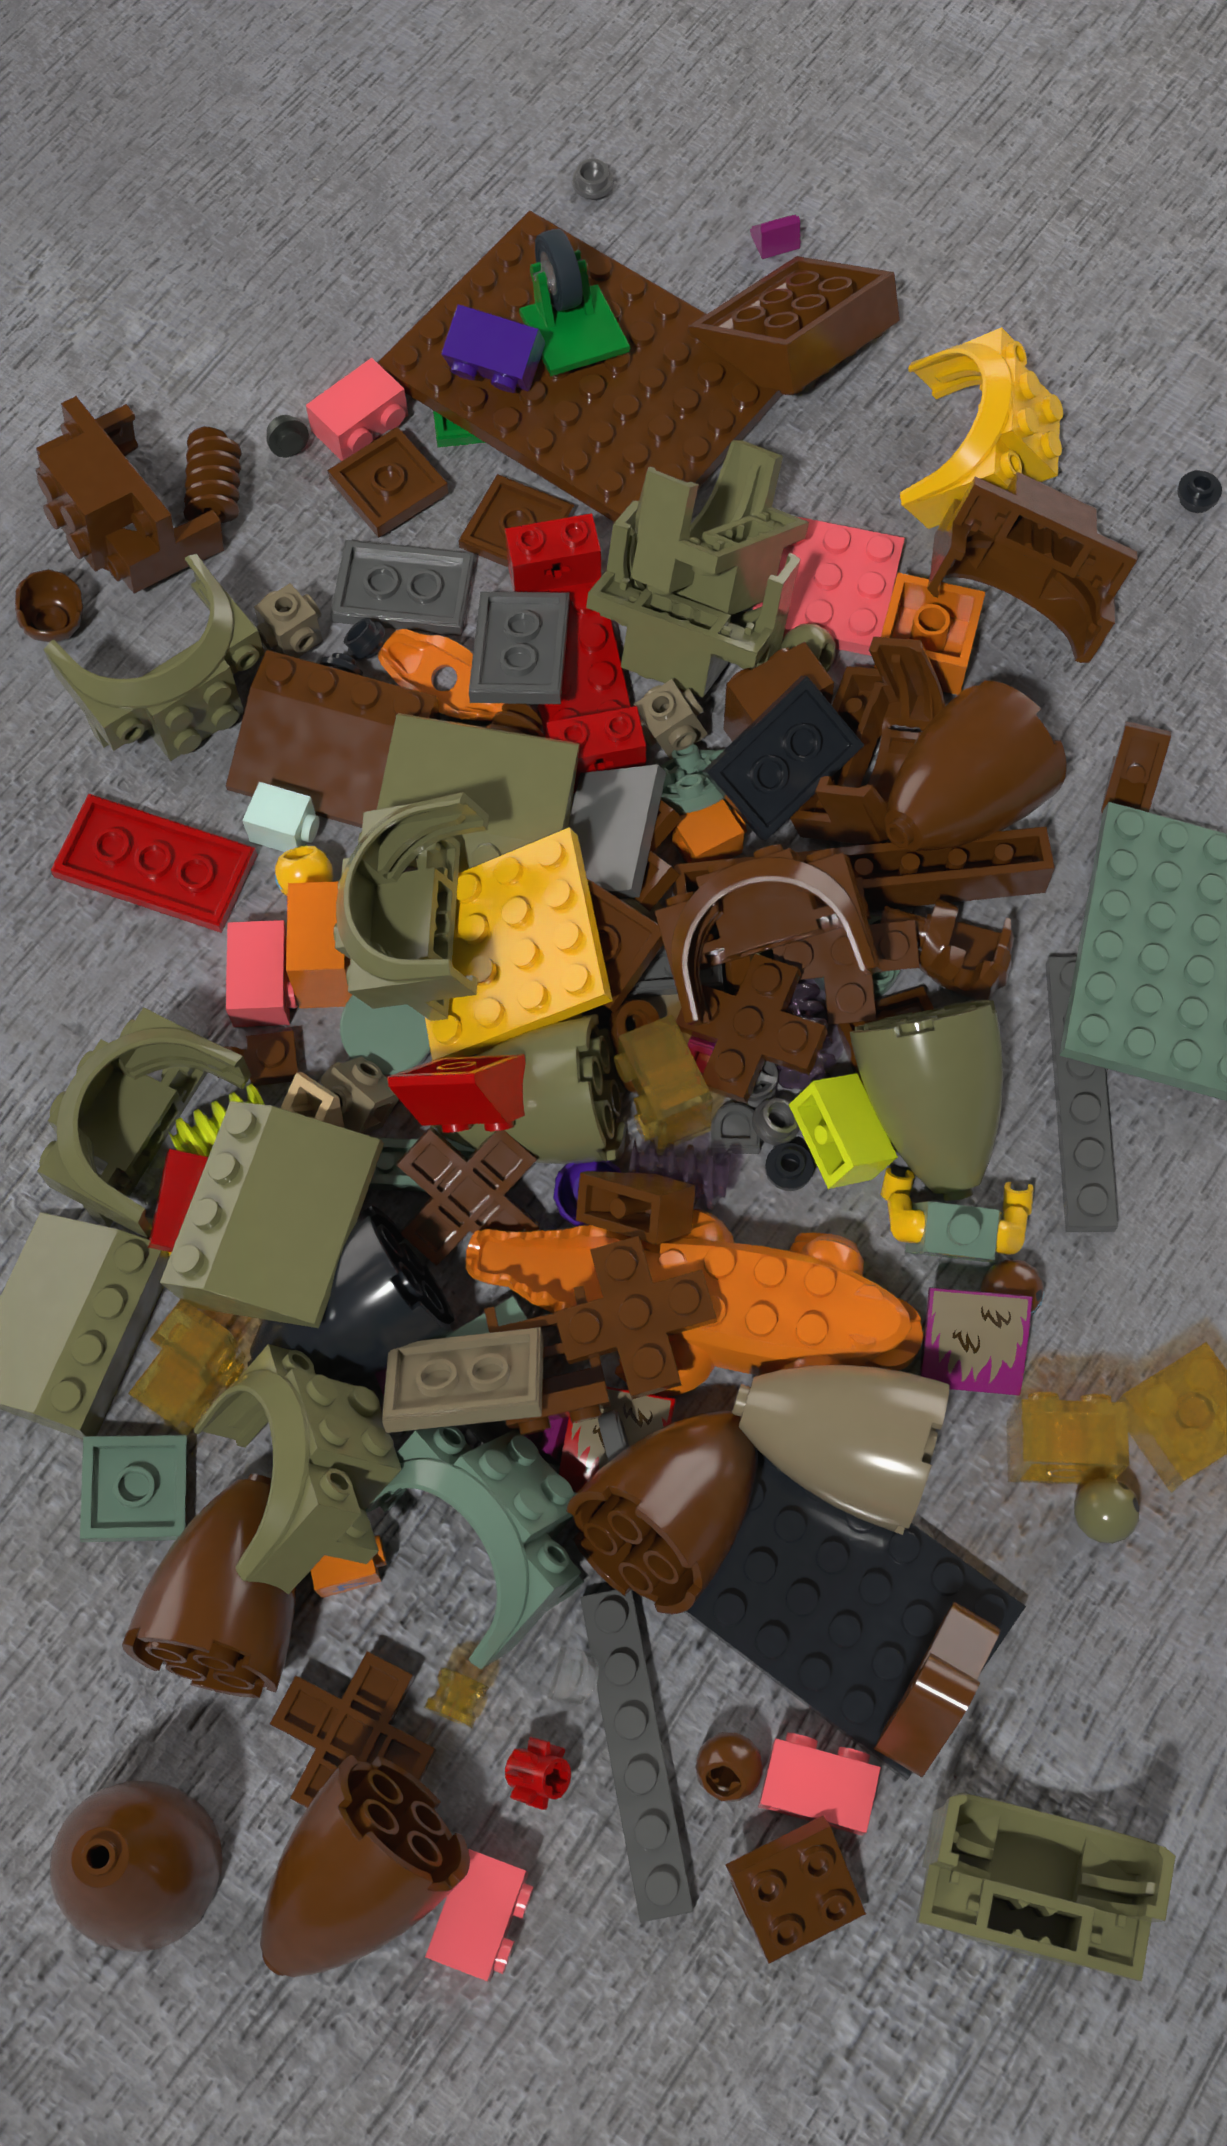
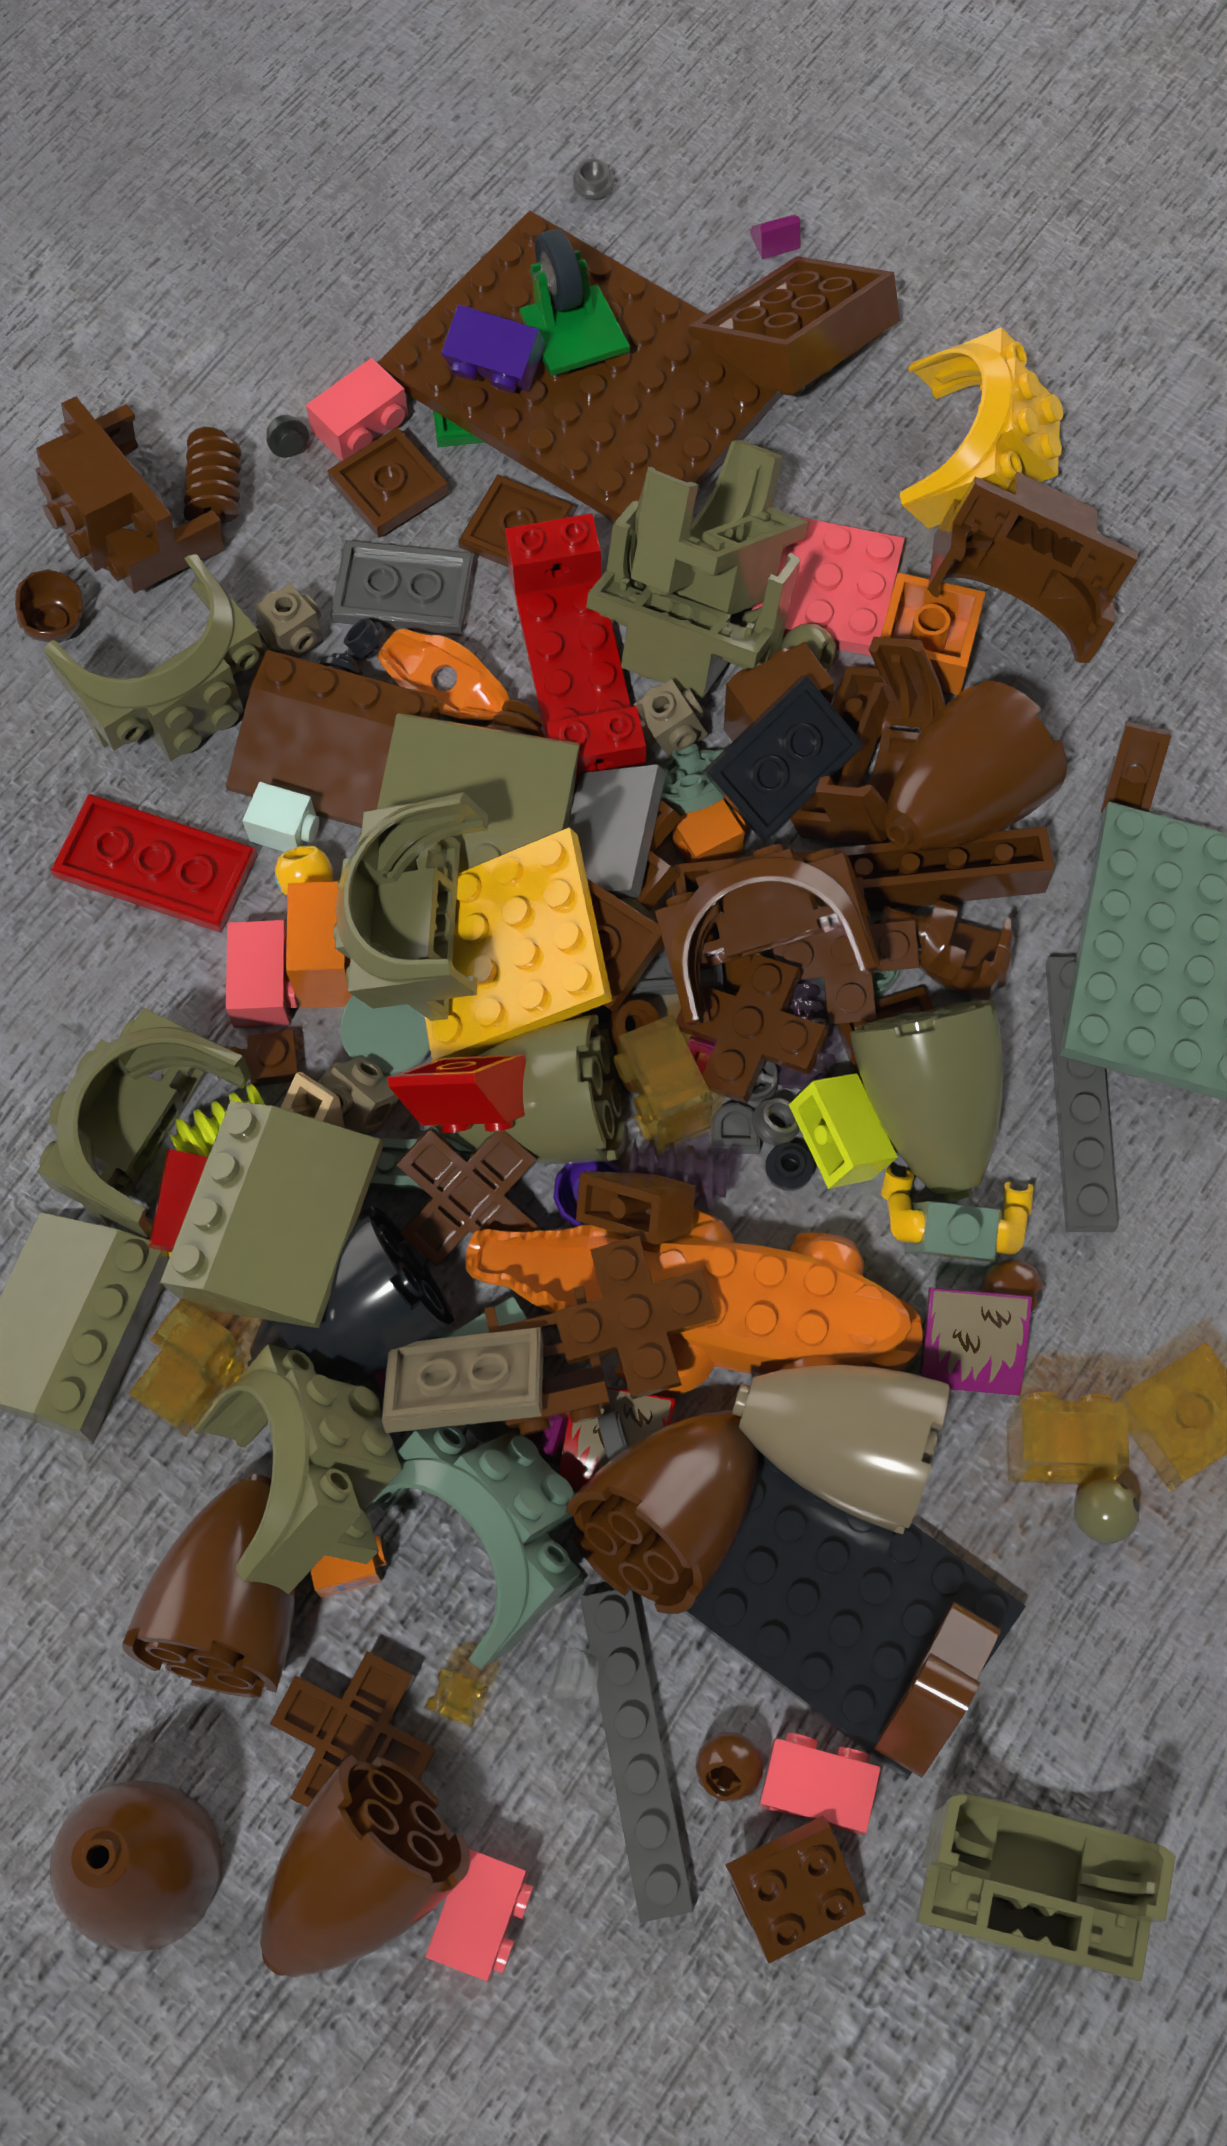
(133, 1488): sand green plate -> none
(519, 648): dark grey tile -> none
(538, 1773): red gear -> none
(1198, 500): black plate -> none

